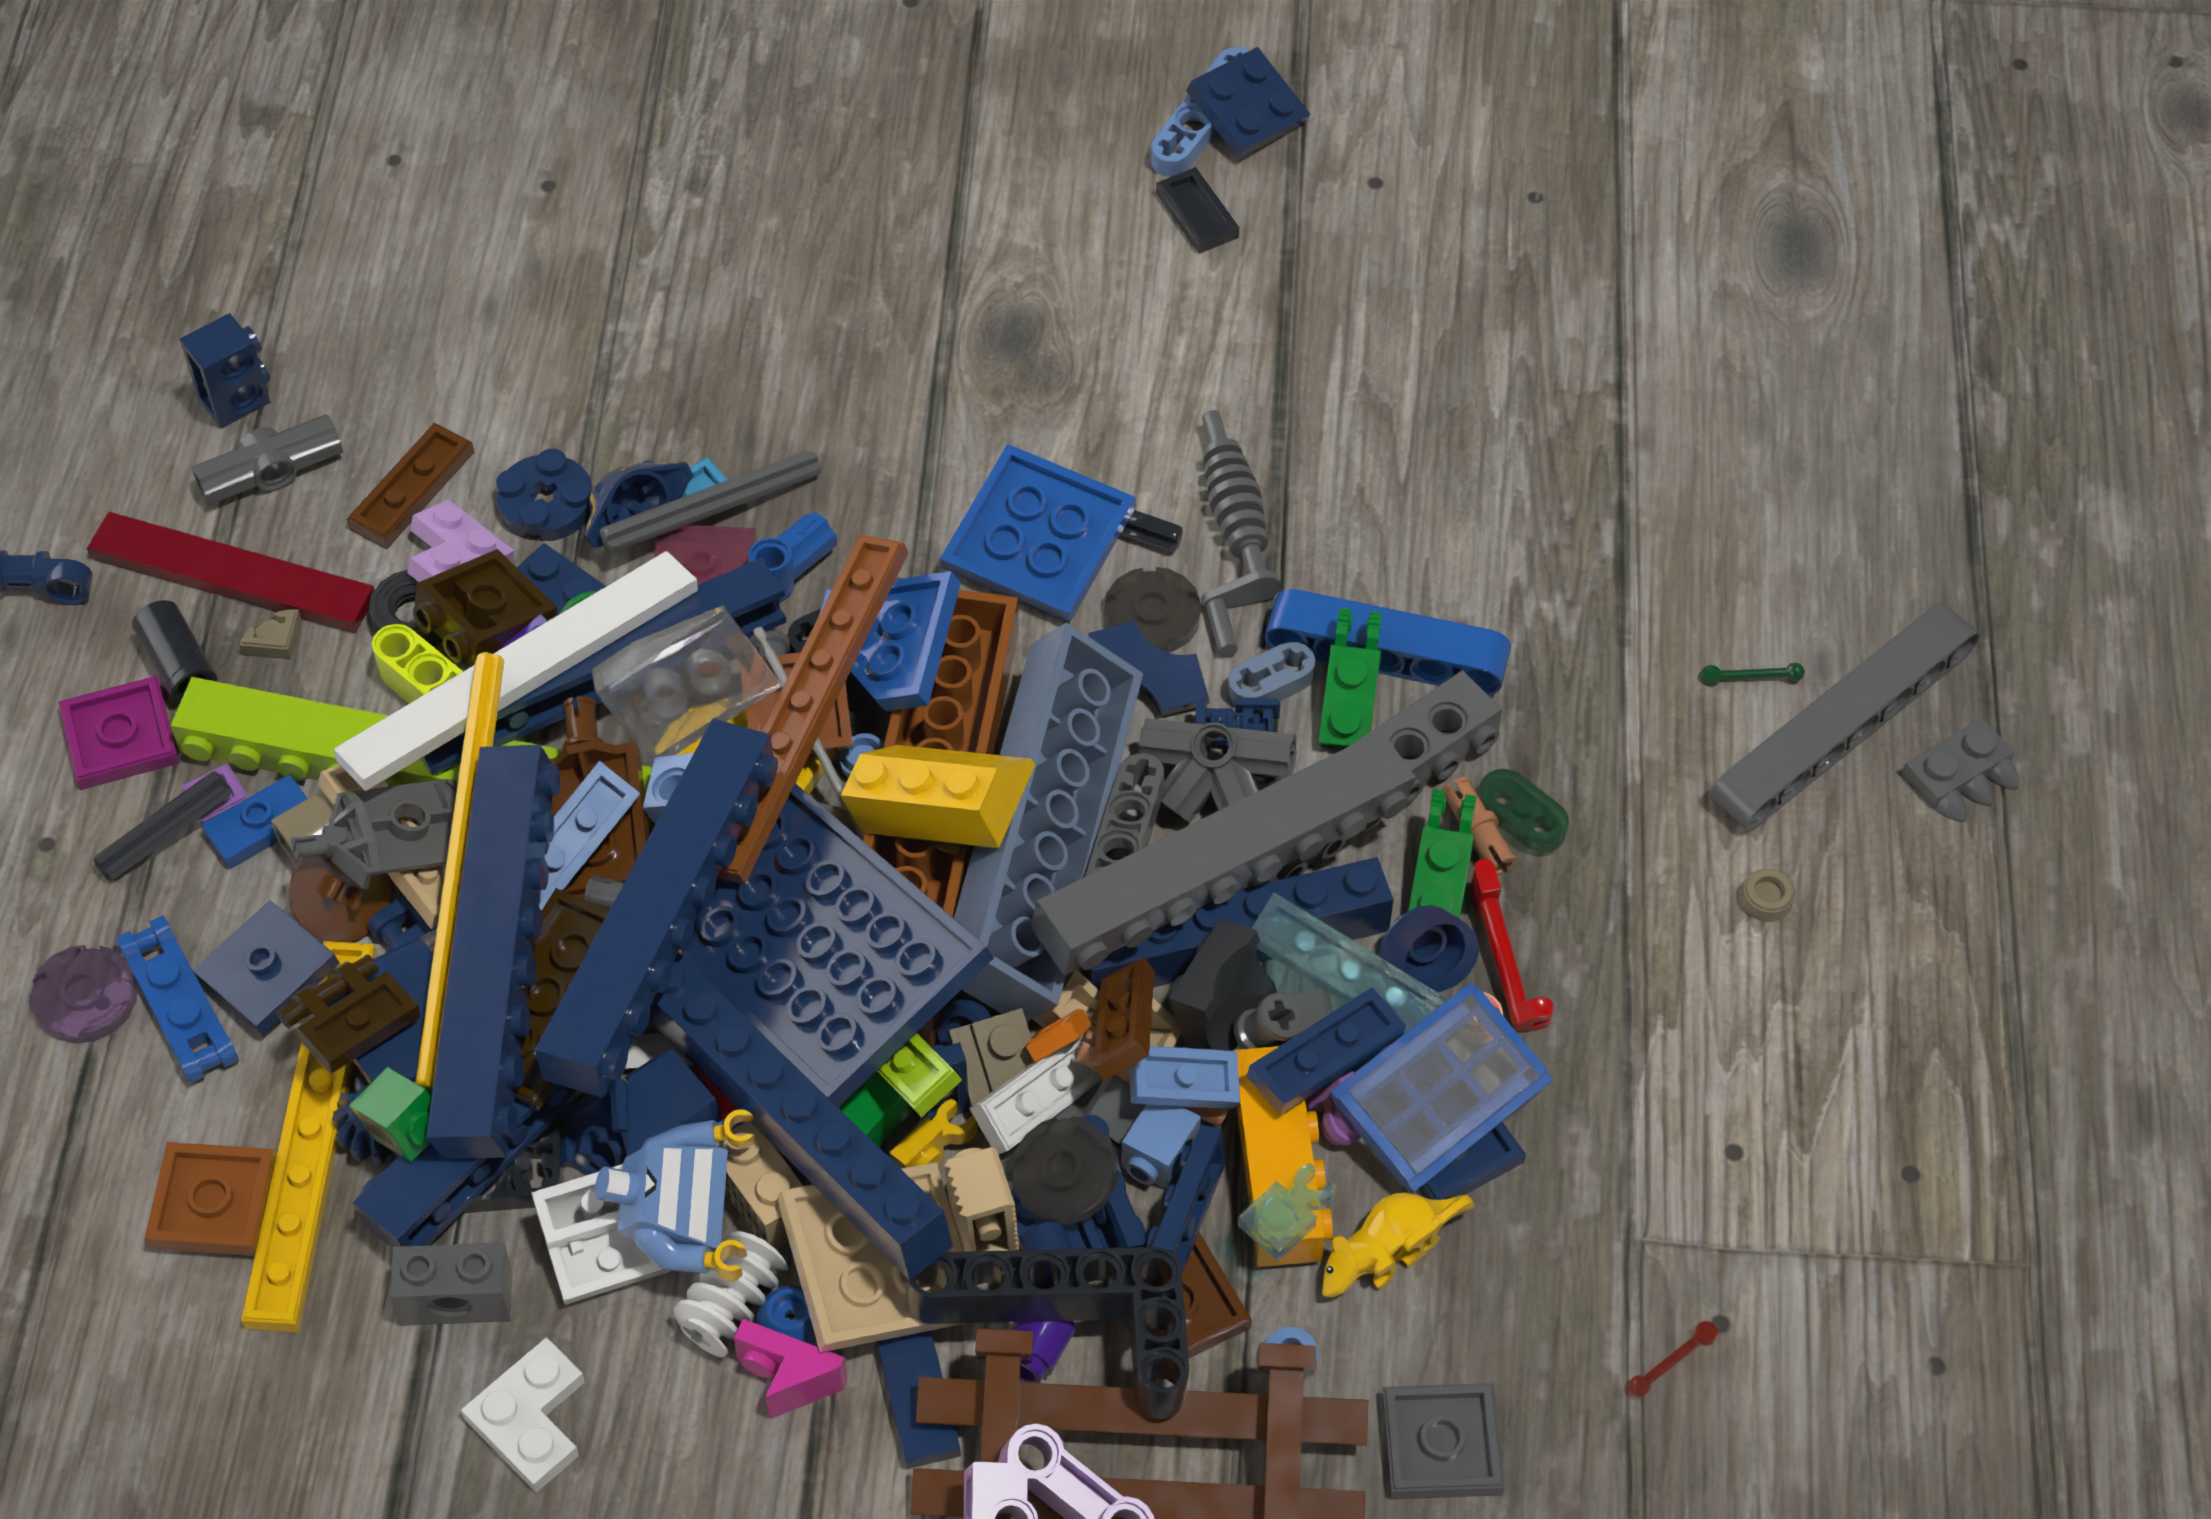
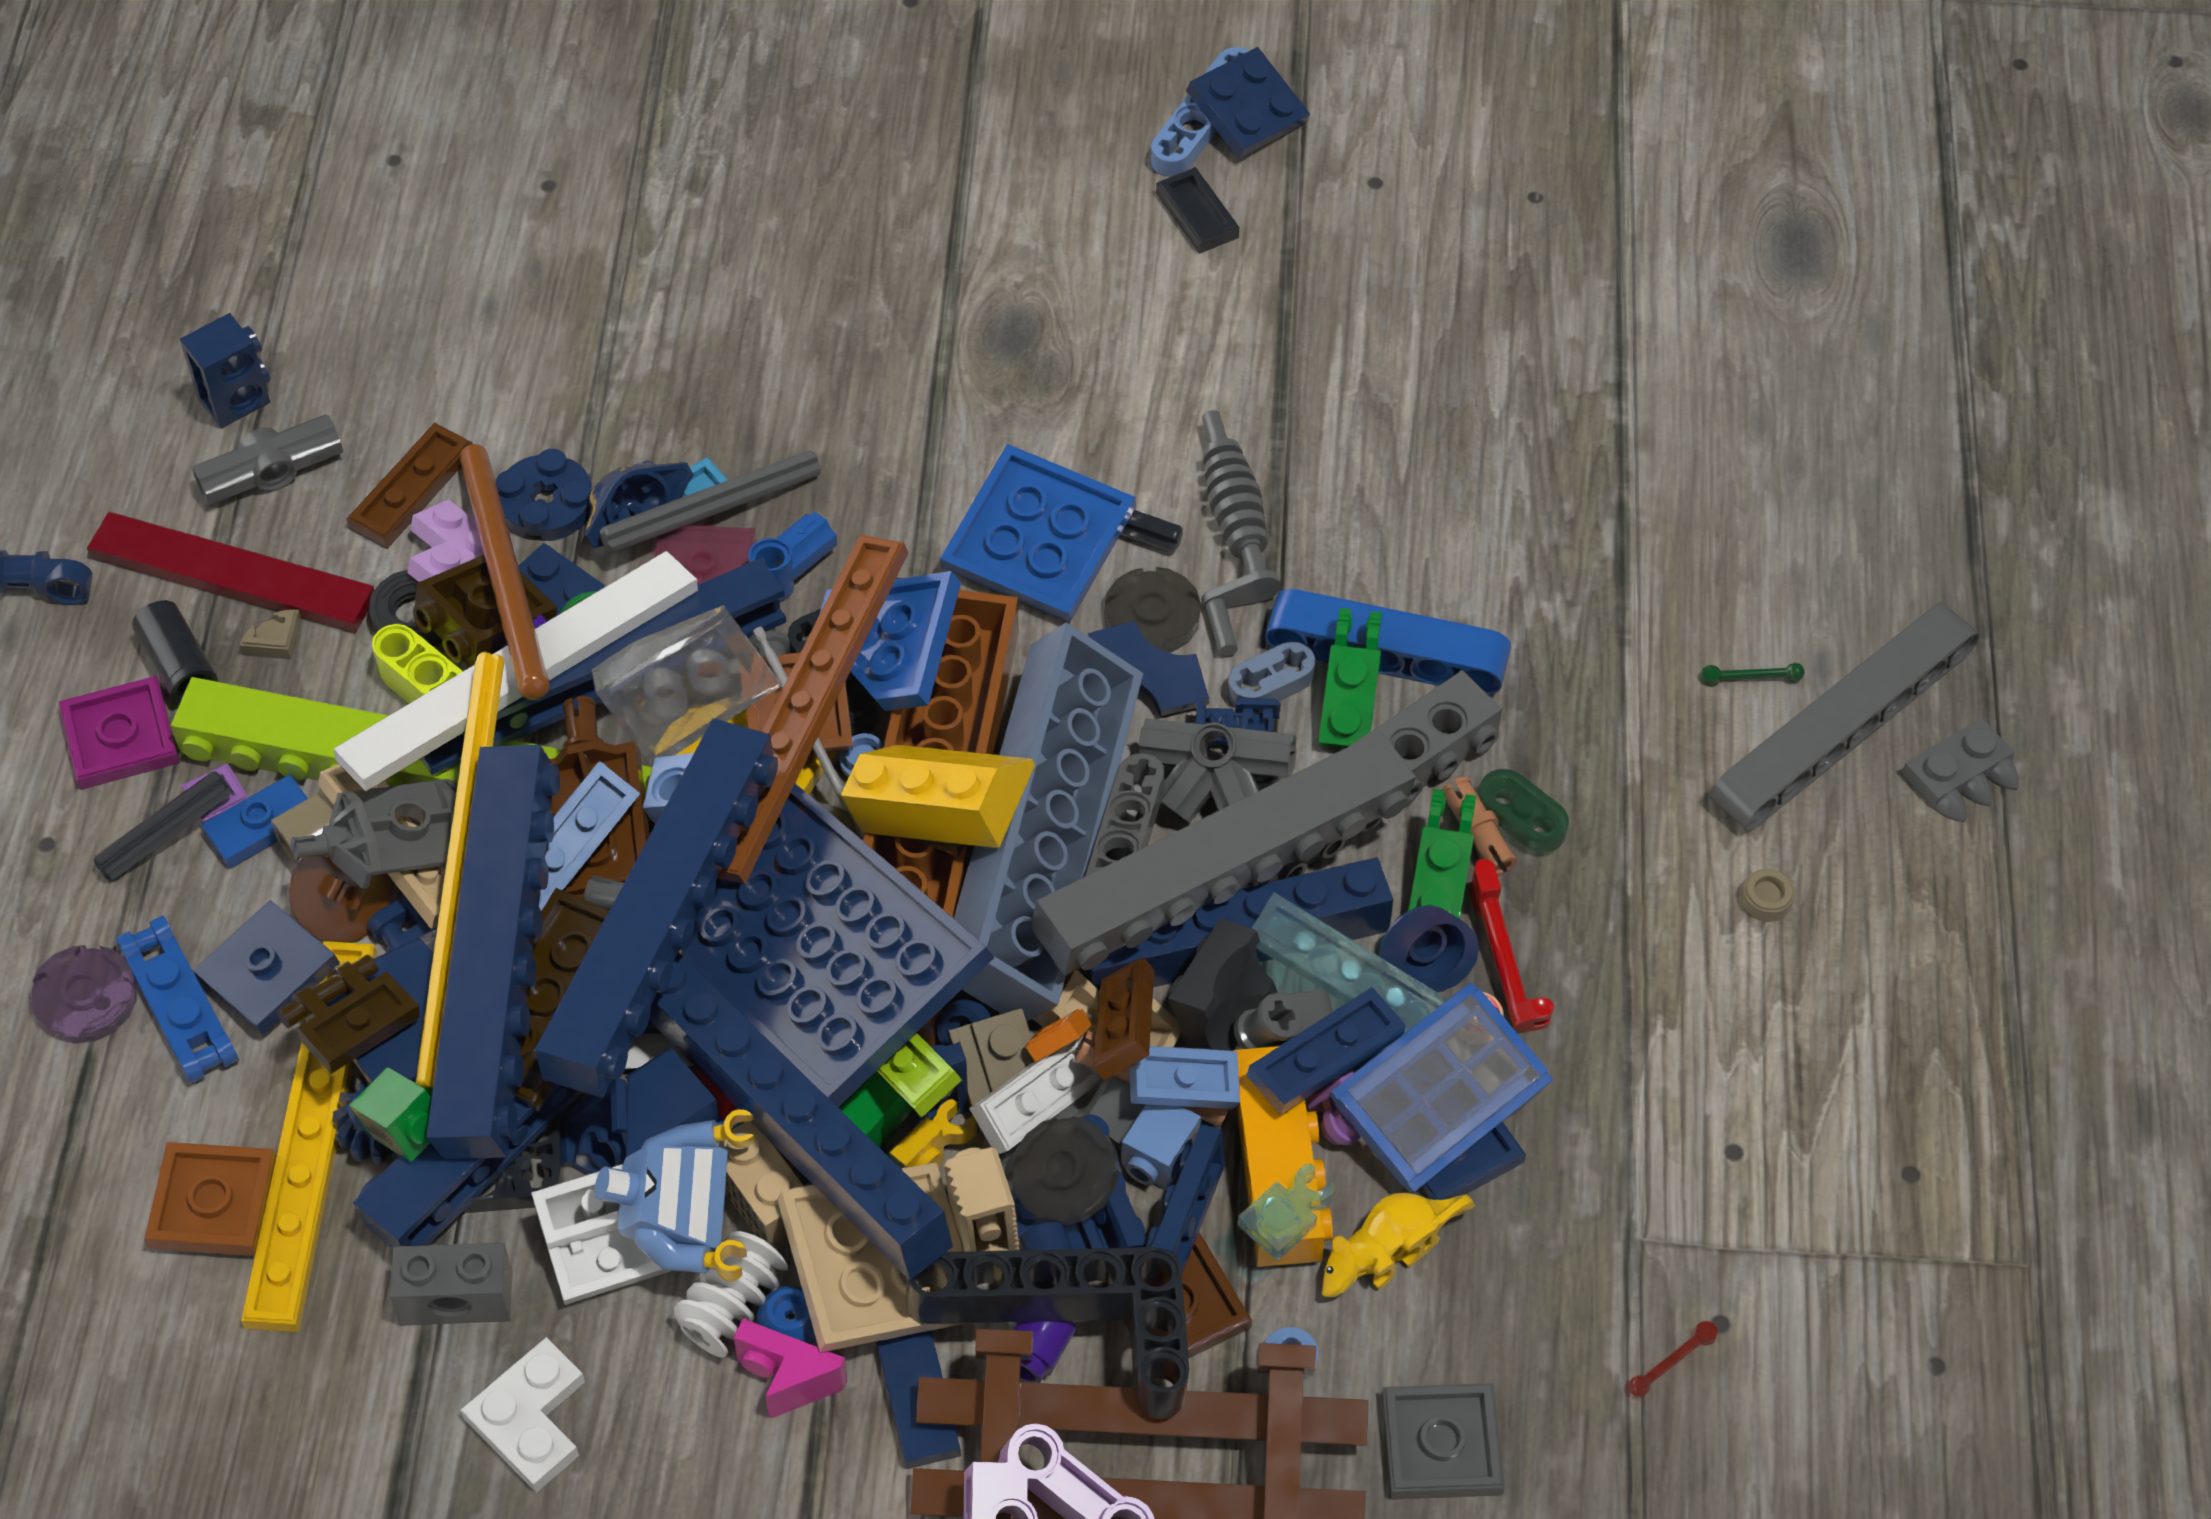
(504, 574): none -> dark orange piece

